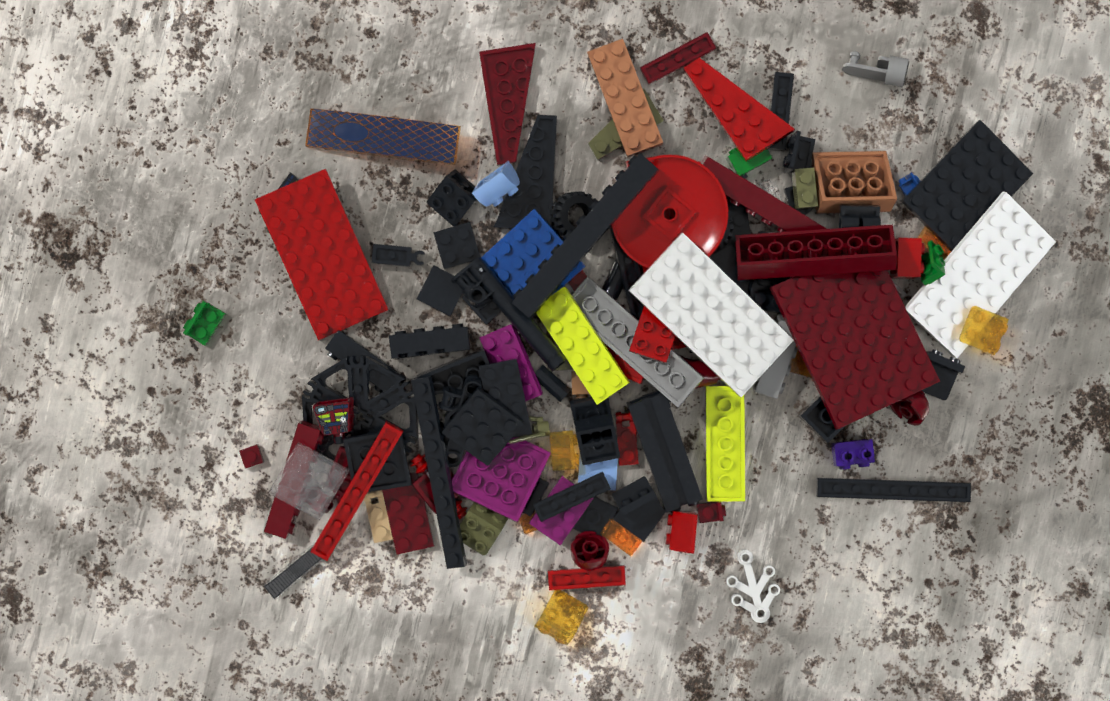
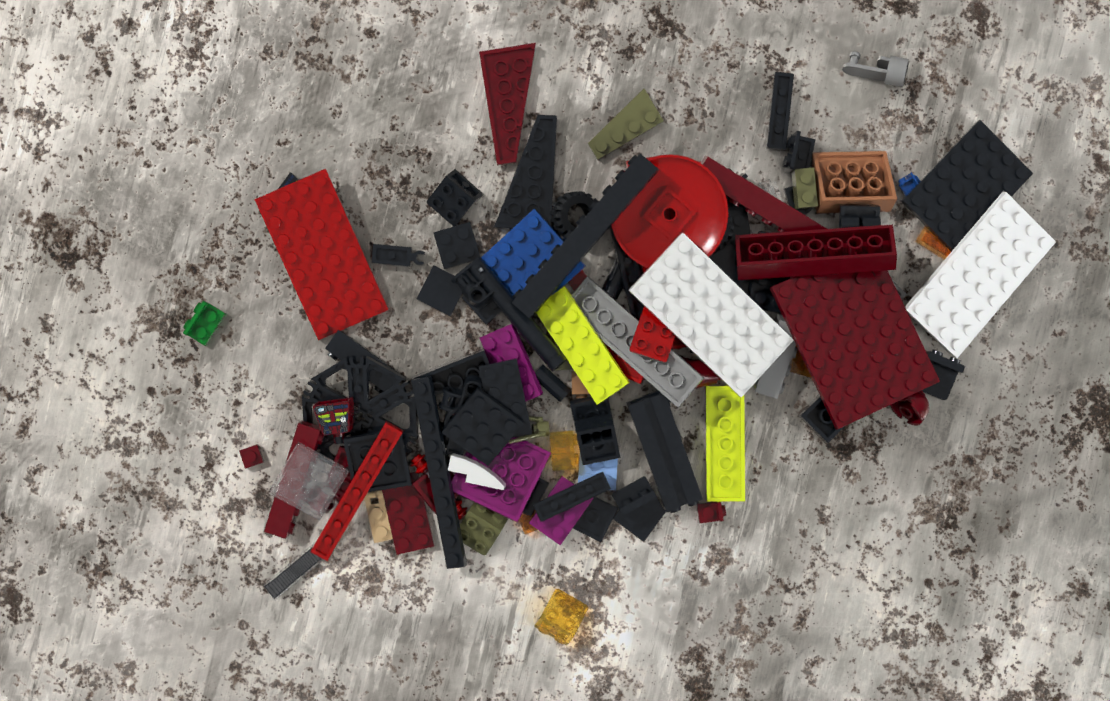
(383, 136): dark blue slope -> none
(429, 342): black wedge -> none
(475, 471): none -> white slope
(497, 184): light blue brick -> none
(581, 578): red plate -> none
(589, 550): dark red cylinder -> none
(621, 537): clear orange plate -> none
(625, 98): nougat plate -> none
(626, 440): red plate -> none
(678, 58): dark red tile -> none
(682, 531): red slope -> none
(741, 116): red wing -> none
(741, 166): green brick -> none
(753, 590): white plant -> none
(852, 453): dark purple brick -> none
(893, 489): black tile -> none
(908, 258): red brick -> none
(933, 264): green bracket -> none
(983, 330): clear yellow bracket -> none

